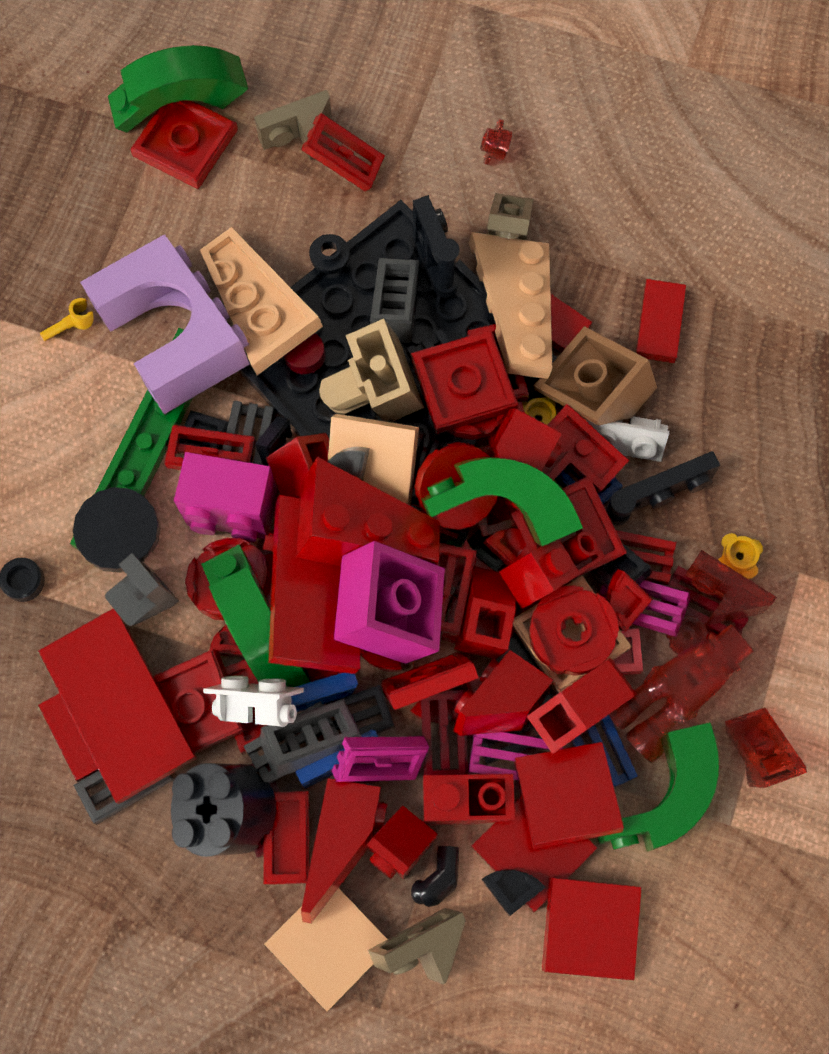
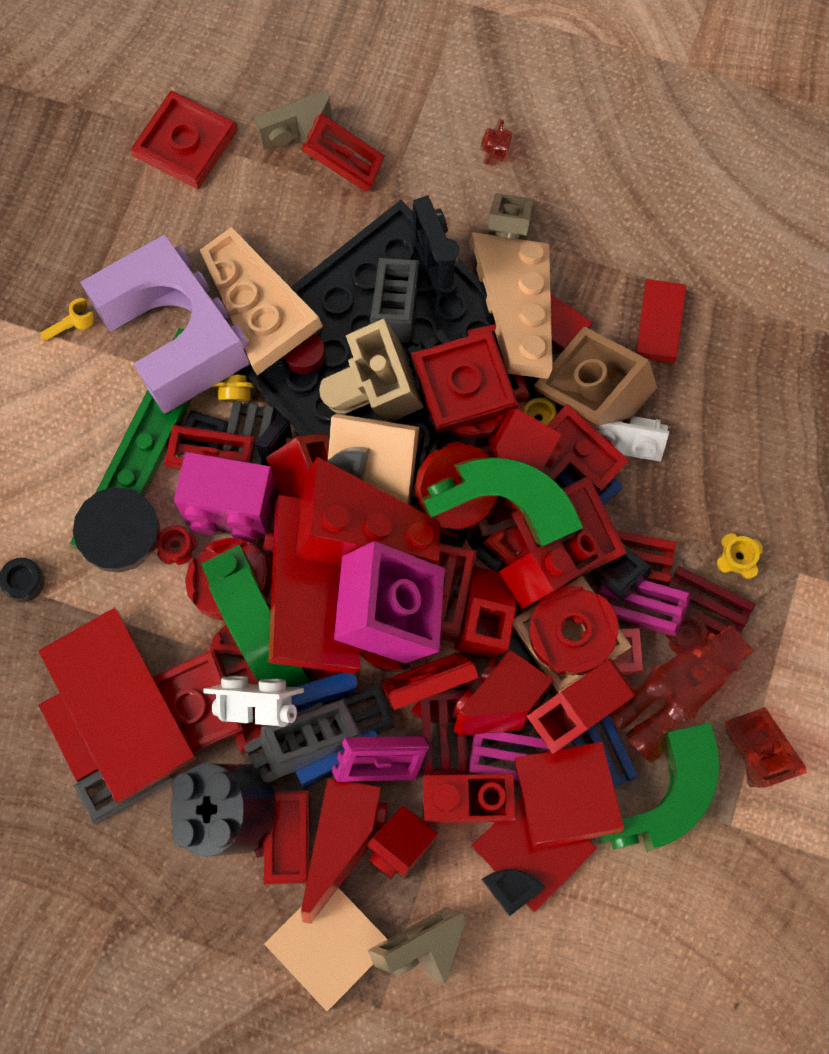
(139, 593): dark grey slope -> none
(171, 535): none -> red plate
(175, 76): green arch -> none
(234, 389): none -> yellow plate
(333, 263): black plate -> none
(441, 882): black arm -> none
(591, 928): red tile -> none
(626, 599): red tile -> none
(660, 488): black plate -> none
(738, 594): clear red slope -> none

